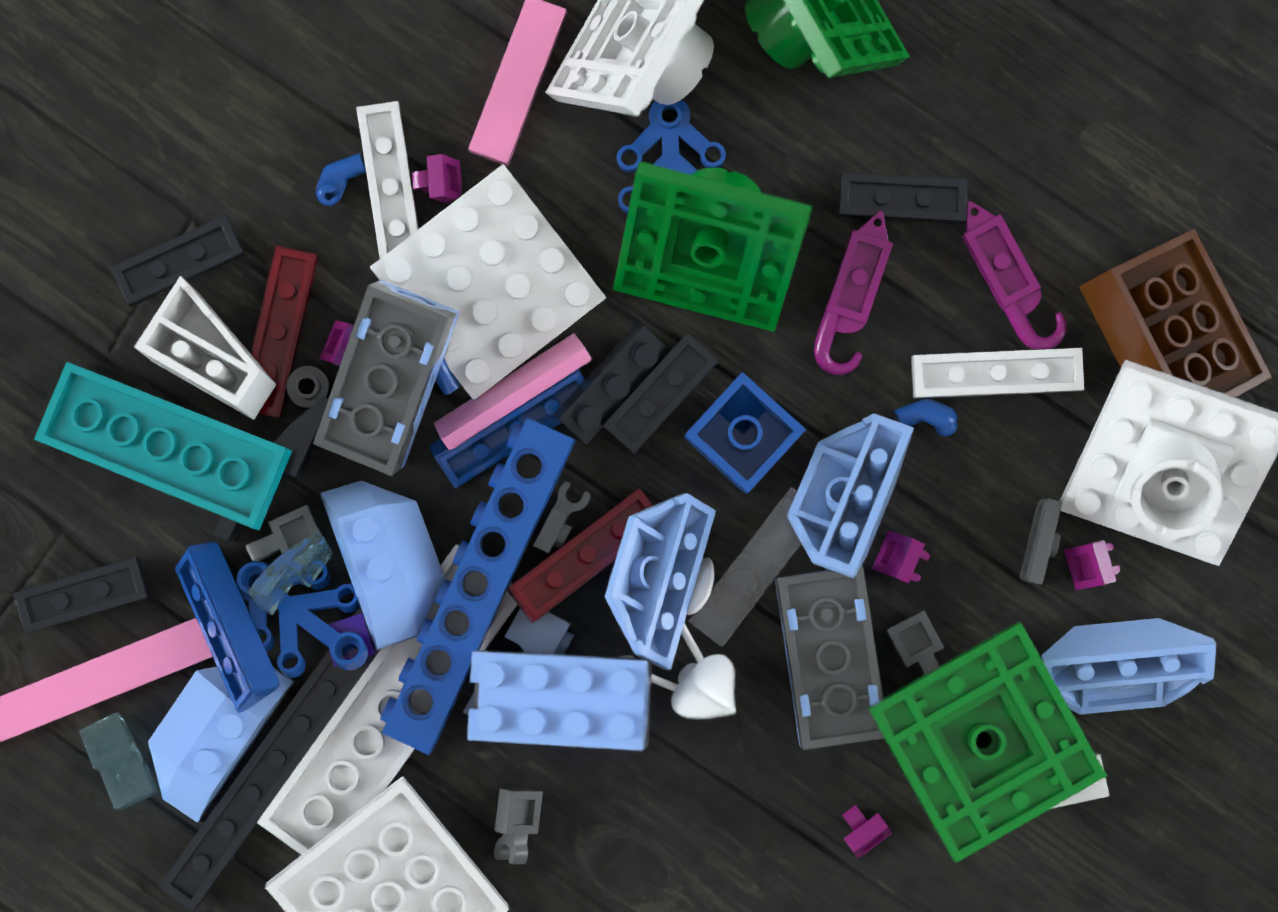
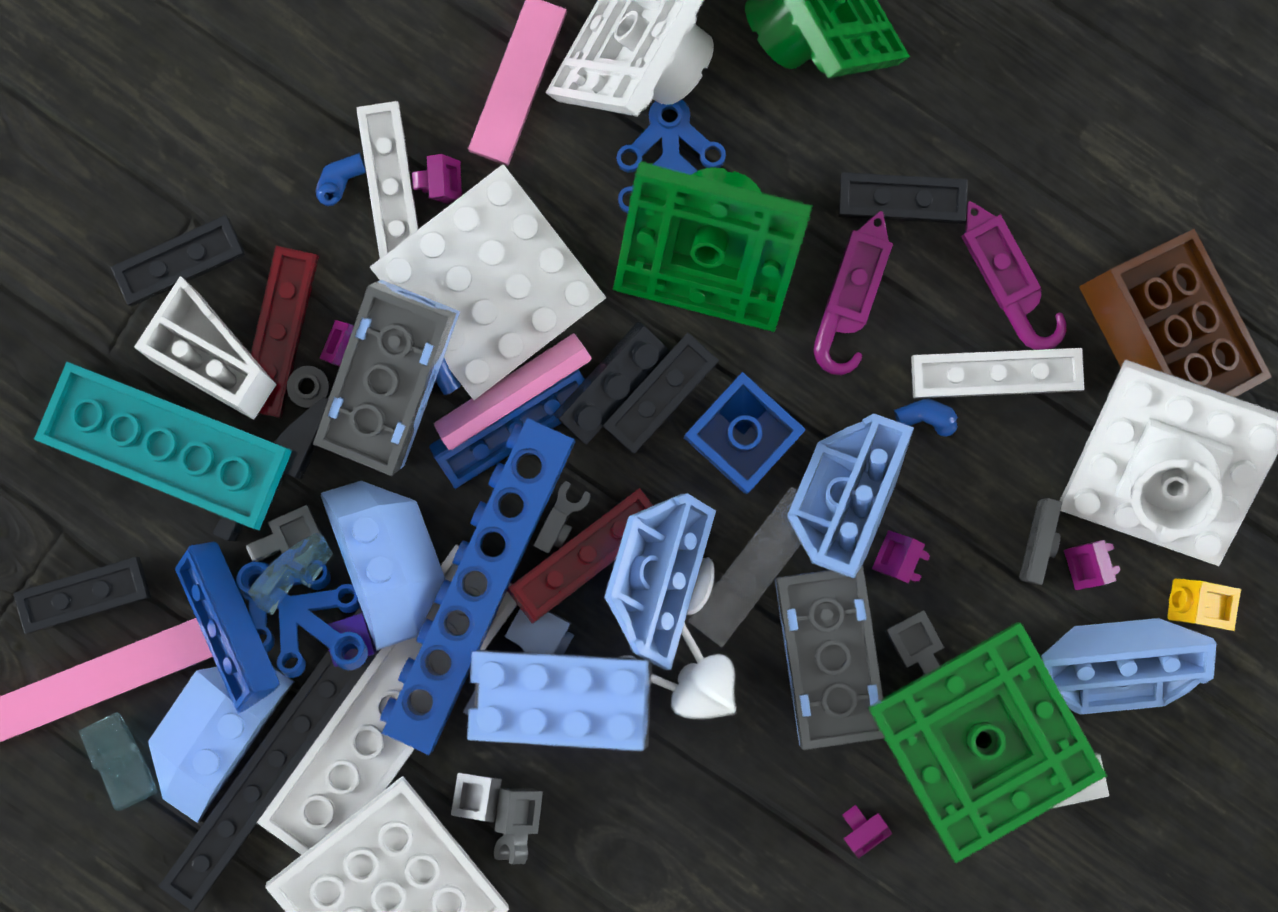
(476, 797): none -> flat silver plate
(1203, 604): none -> yellow bracket

